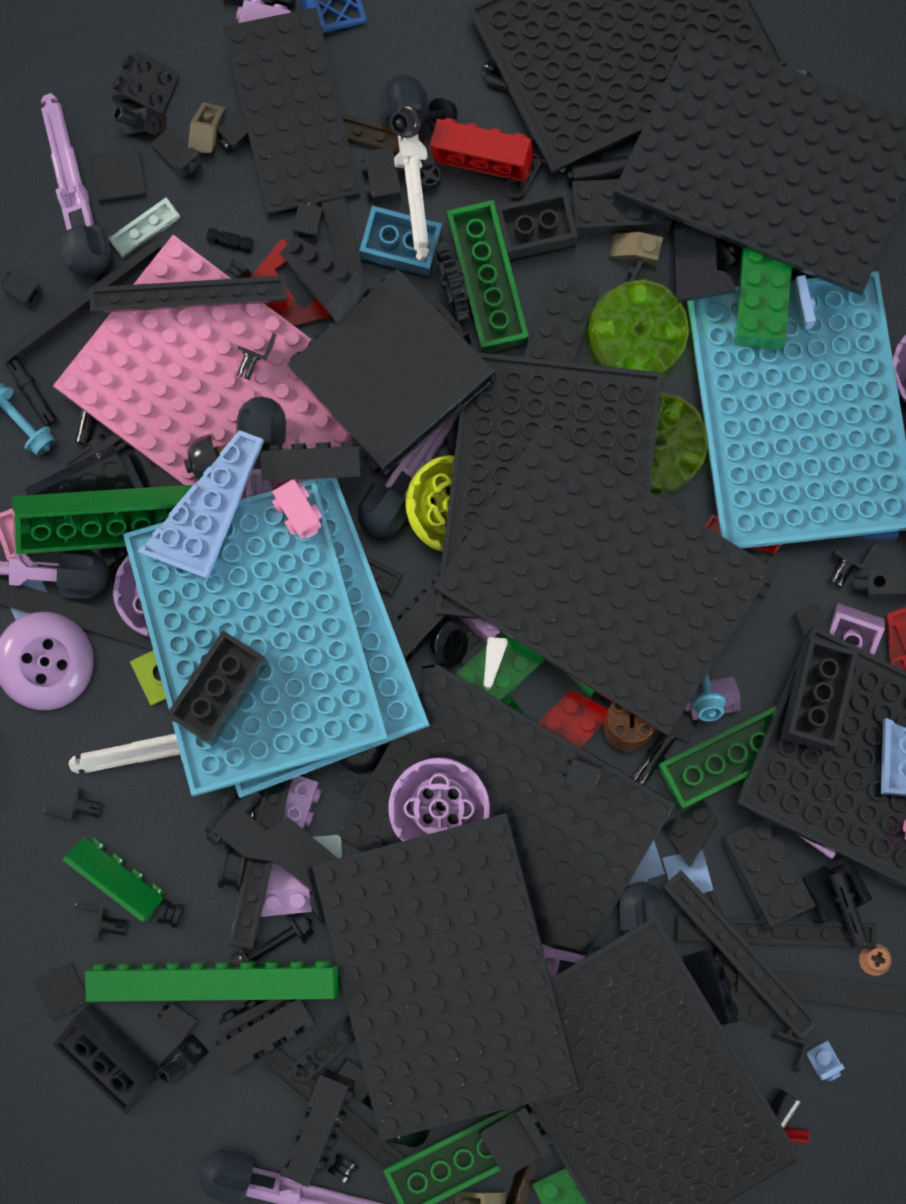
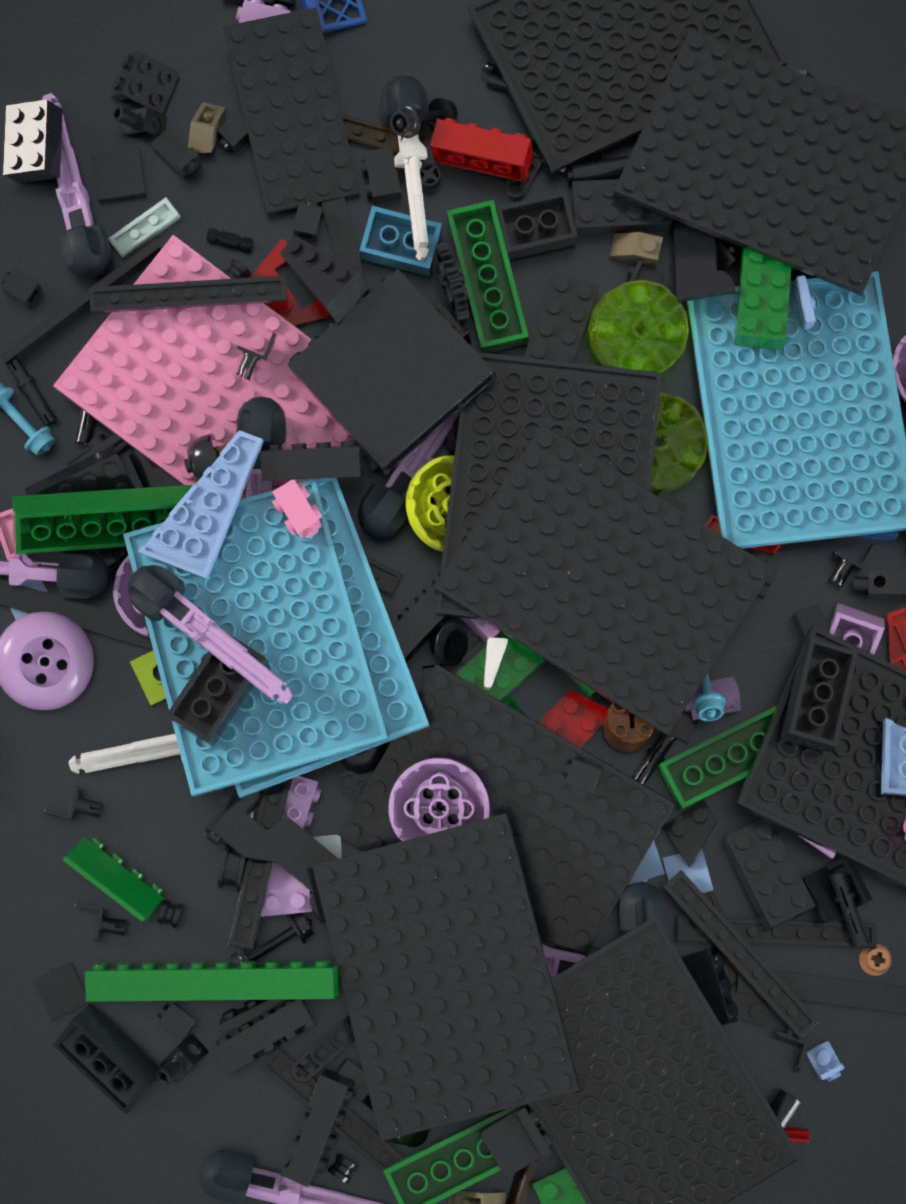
(33, 141): none -> brick
(160, 594): none -> piece

